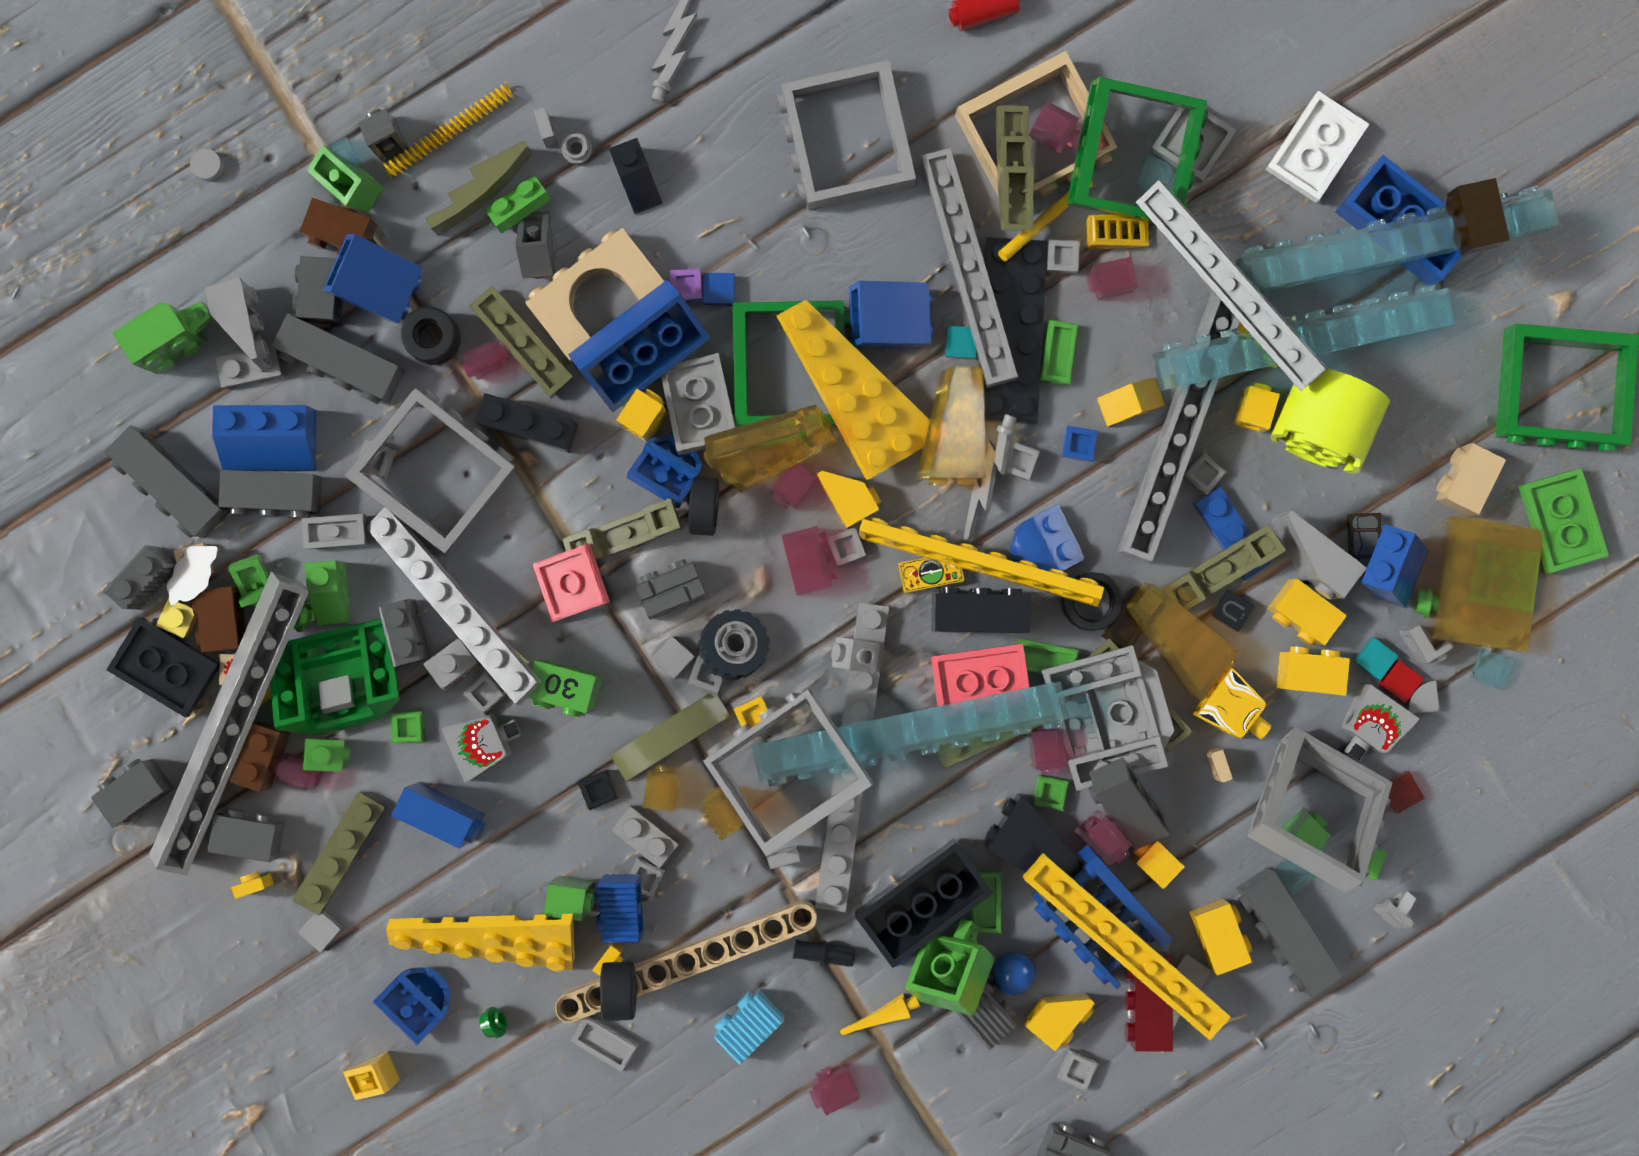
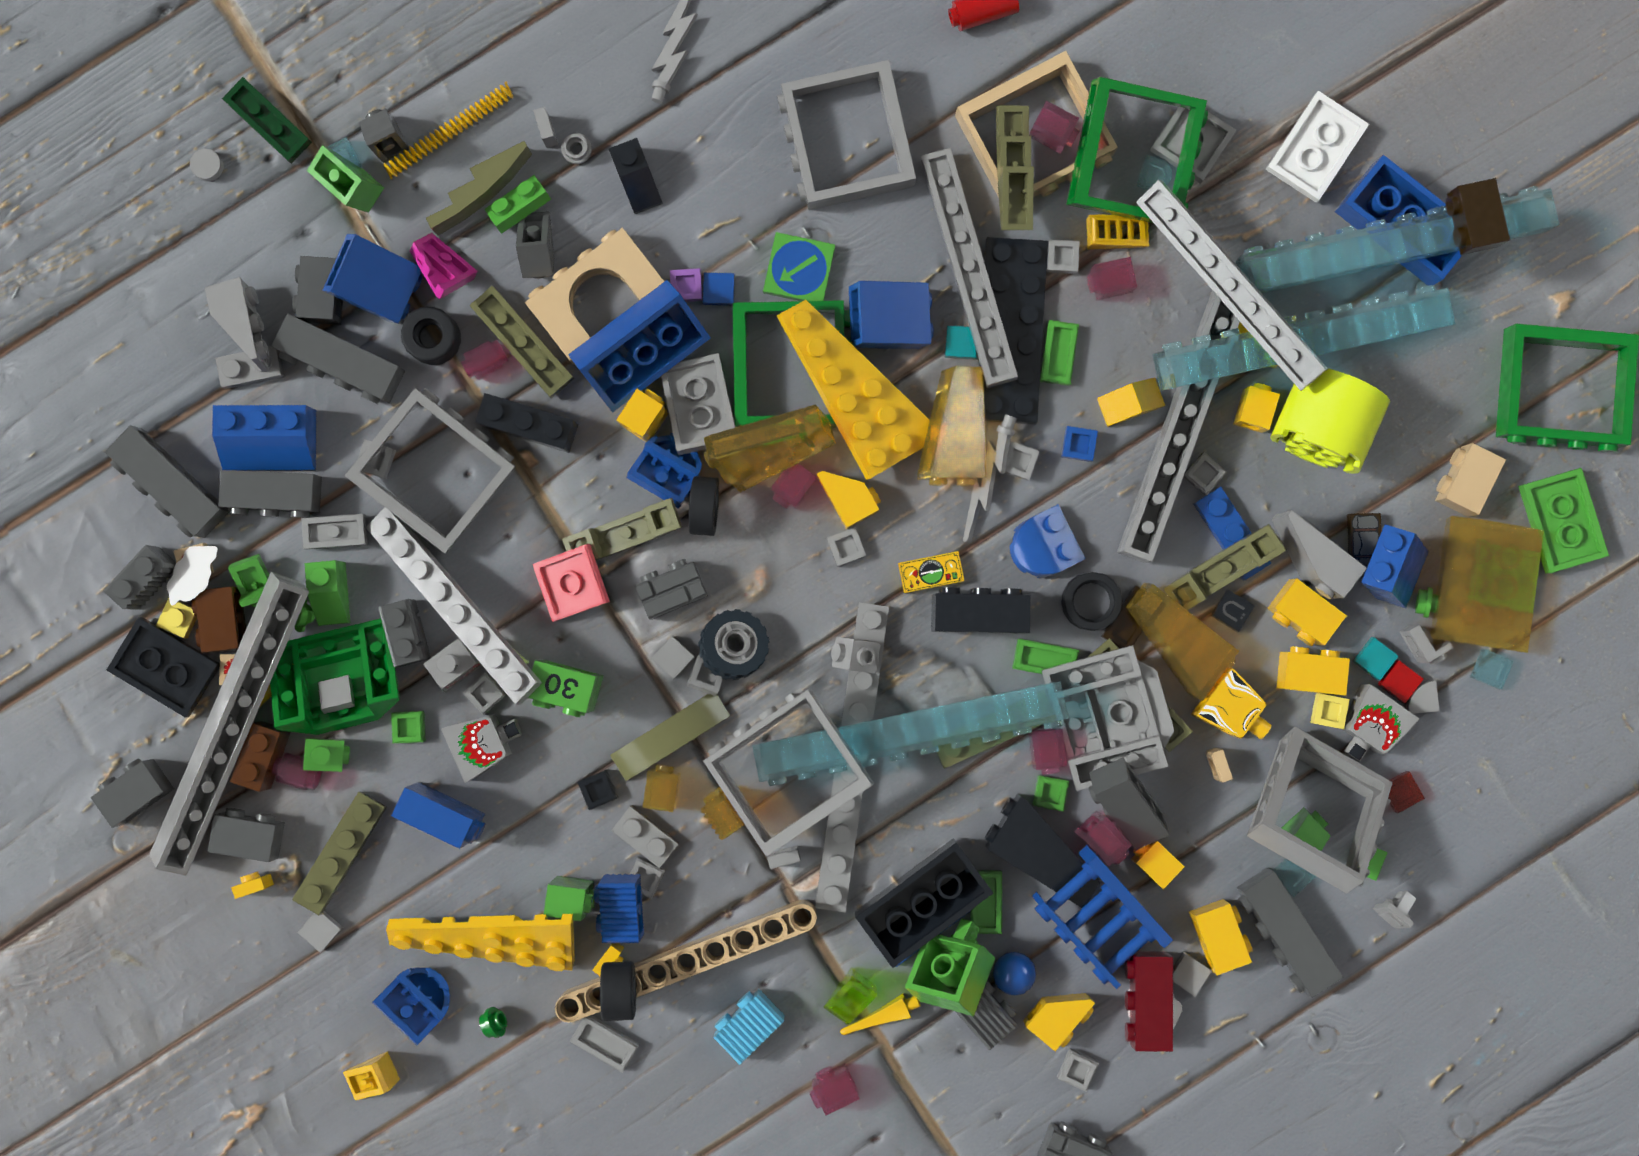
(163, 335): bright green hinge -> none
(266, 120): none -> dark green plate
(330, 224): reddish brown brick -> none
(441, 265): none -> dark pink wing
(750, 711): yellow plate -> none
(798, 268): none -> tile
(808, 561): clear pink brick -> none
(824, 953): black axle -> none
(851, 996): none -> clear neon green slope
(979, 673): coral plate -> none
(990, 564): yellow plate -> none
(1038, 225): yellow bar -> none
(1126, 946): yellow plate -> none
(1329, 711): none -> light yellow plate

